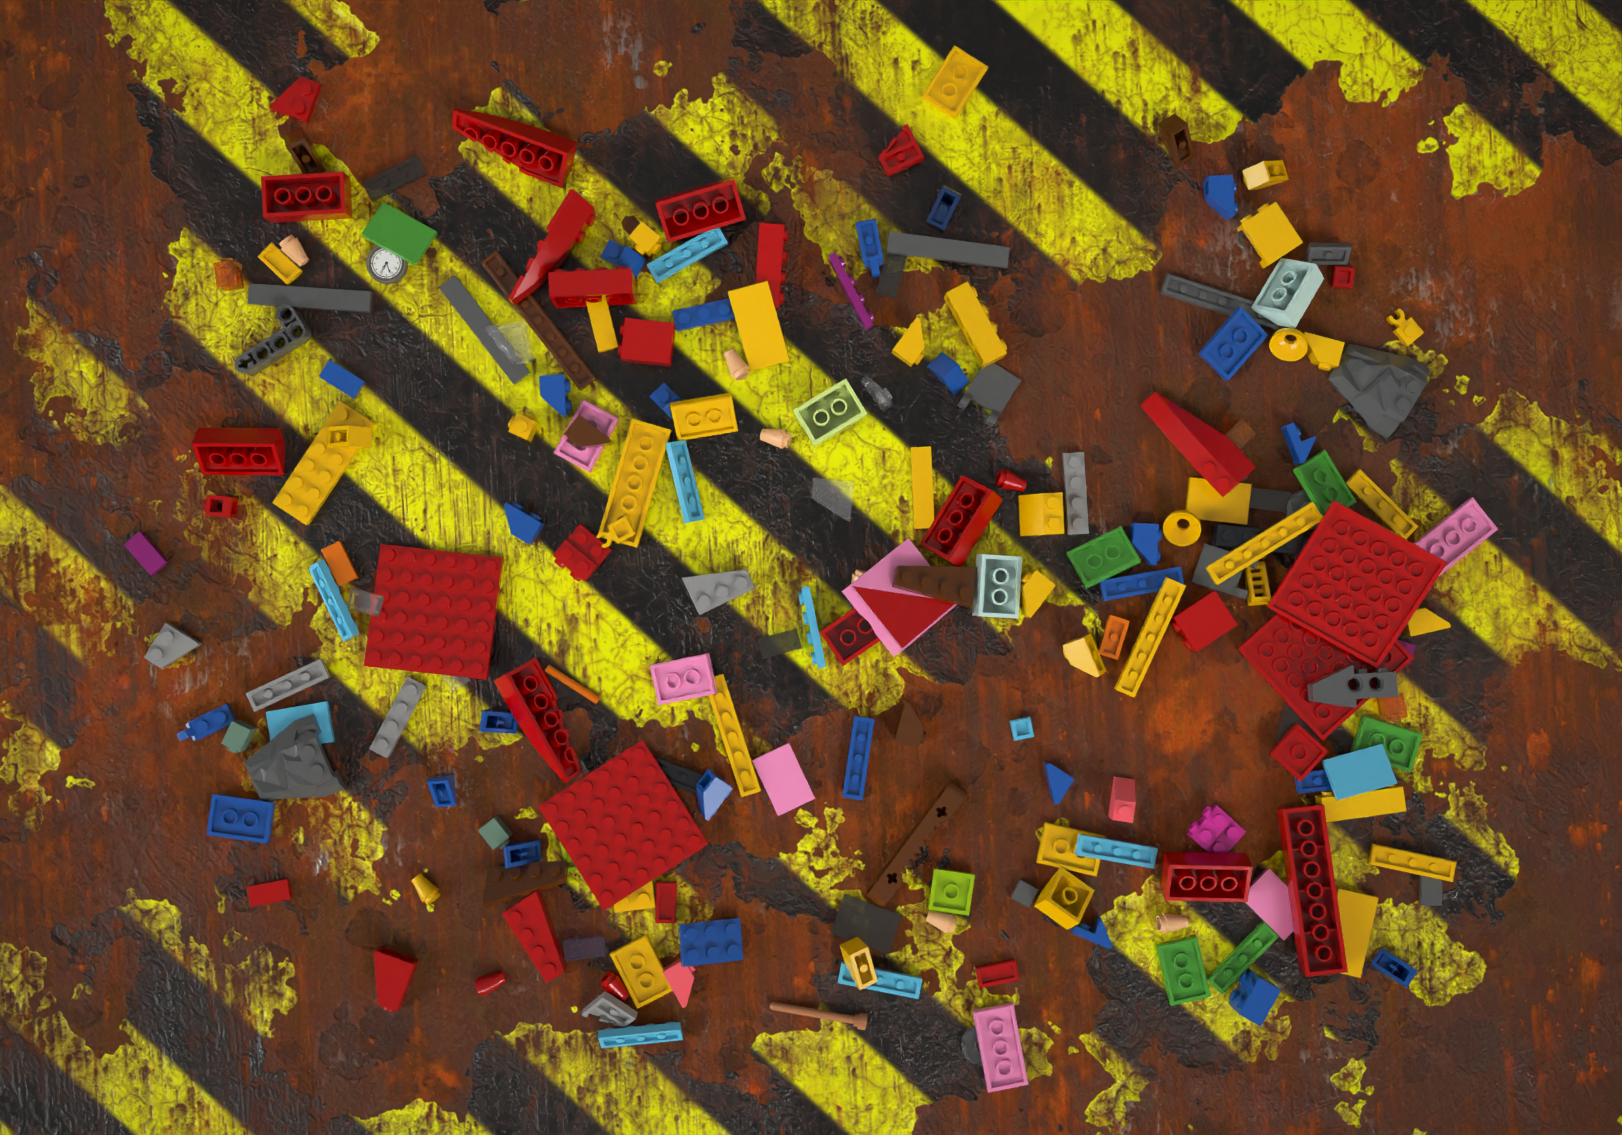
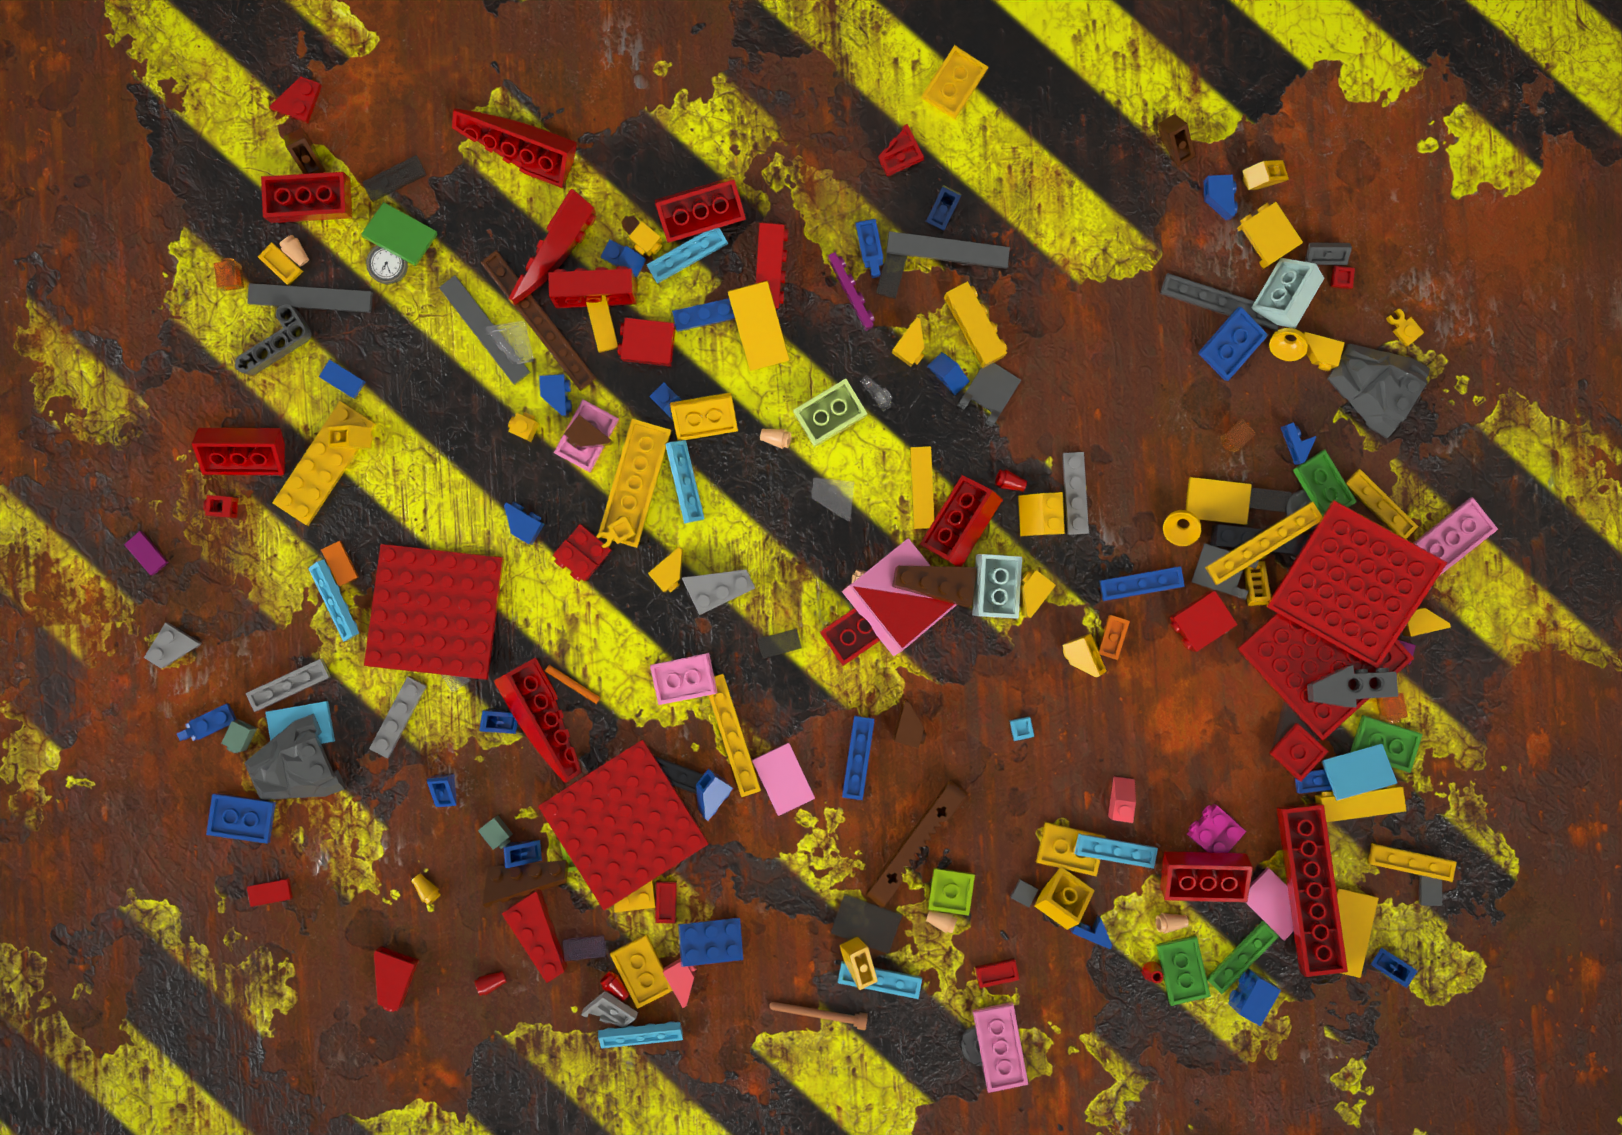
(365, 601): clear tile -> none
(668, 571): none -> yellow slope
(736, 365): light nougat cone -> none
(810, 618): medium azure plate -> none
(1057, 781): blue slope -> none
(1103, 557): bright green tile -> none
(1145, 541): blue slope -> none
(1150, 637): yellow plate -> none
(1150, 969): none -> red cone
(1200, 444): red wedge -> none

